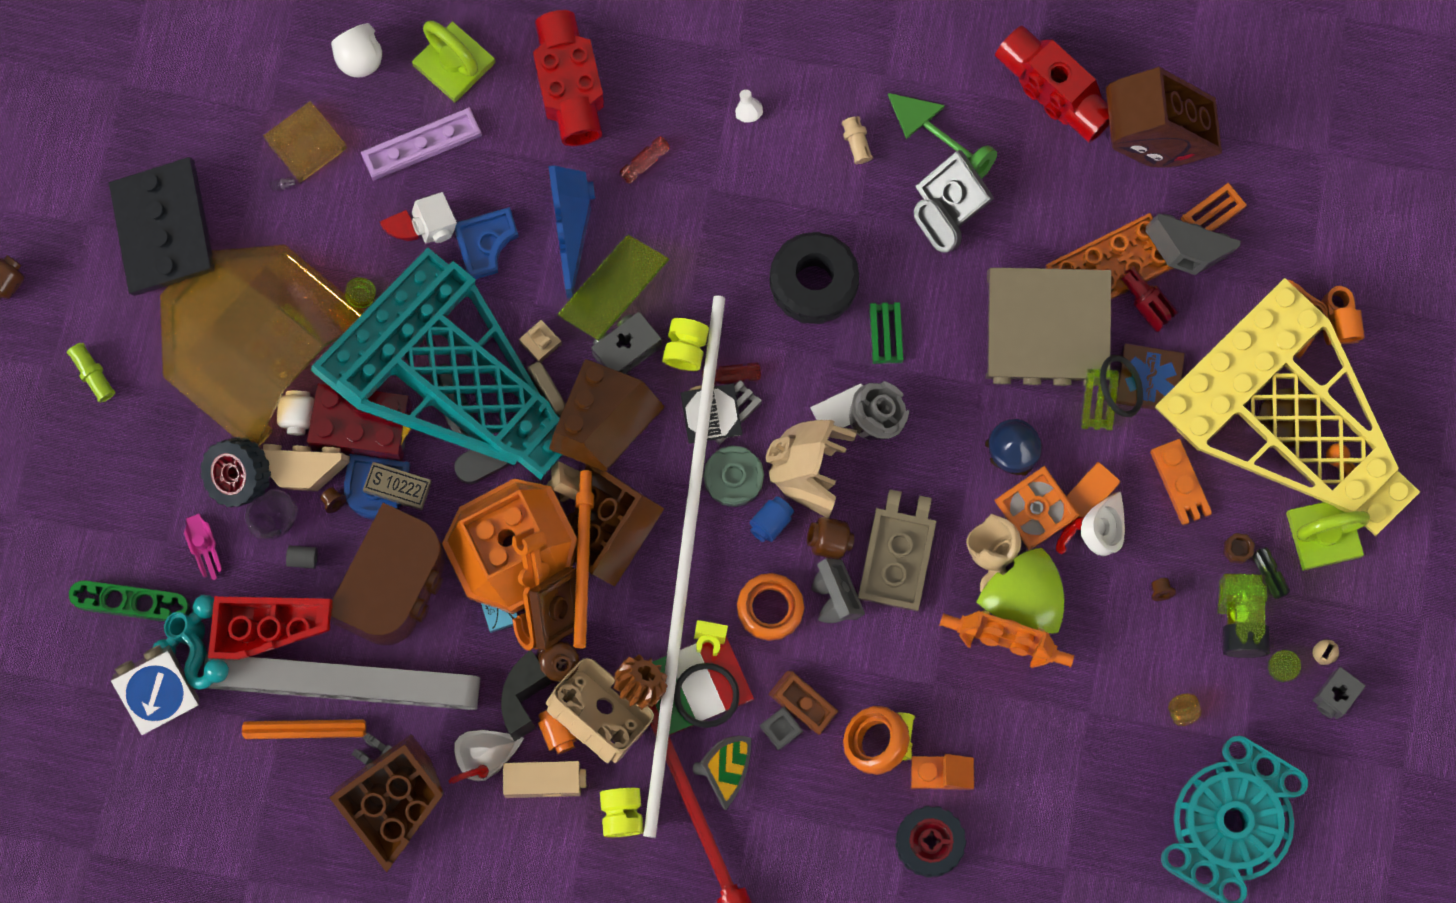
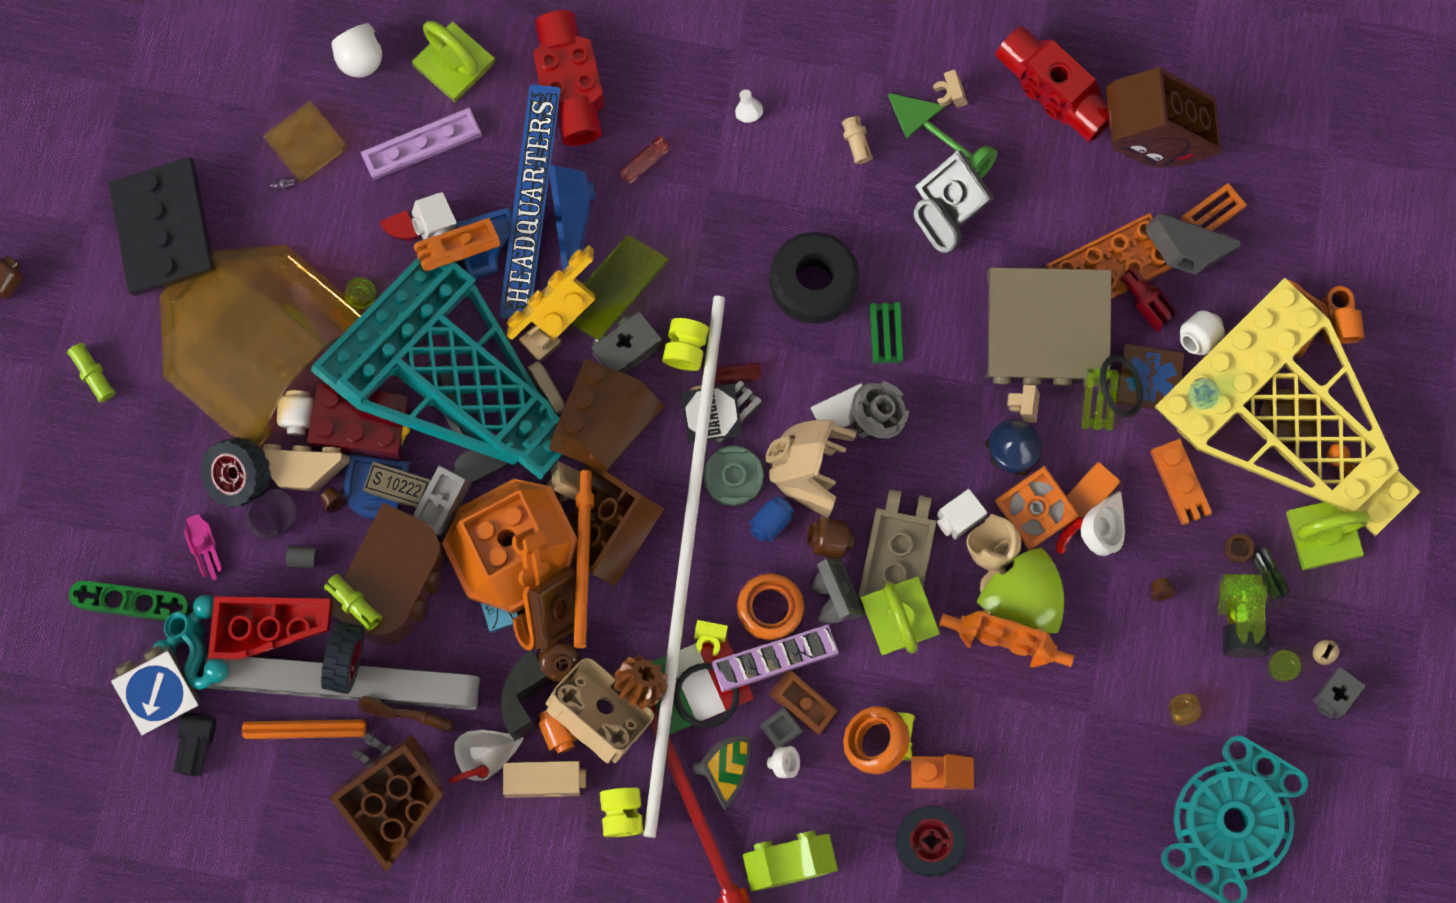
(194, 734): none -> black piece
(342, 657): none -> black wheel
(353, 602): none -> lime pin
(379, 709): none -> reddish brown piece
(442, 499): none -> light grey hinge
(457, 244): none -> orange hinge
(529, 199): none -> sticker
(559, 302): none -> yellow bracket
(775, 658): none -> tile
(784, 762): none -> white tile
(789, 862): none -> lime brick
(900, 616): none -> lime tile
(954, 90): none -> tan tile
(961, 515): none -> white brick
(1025, 403): none -> tan tile
(1202, 332): none -> white head
(1203, 393): none -> clear light blue tile

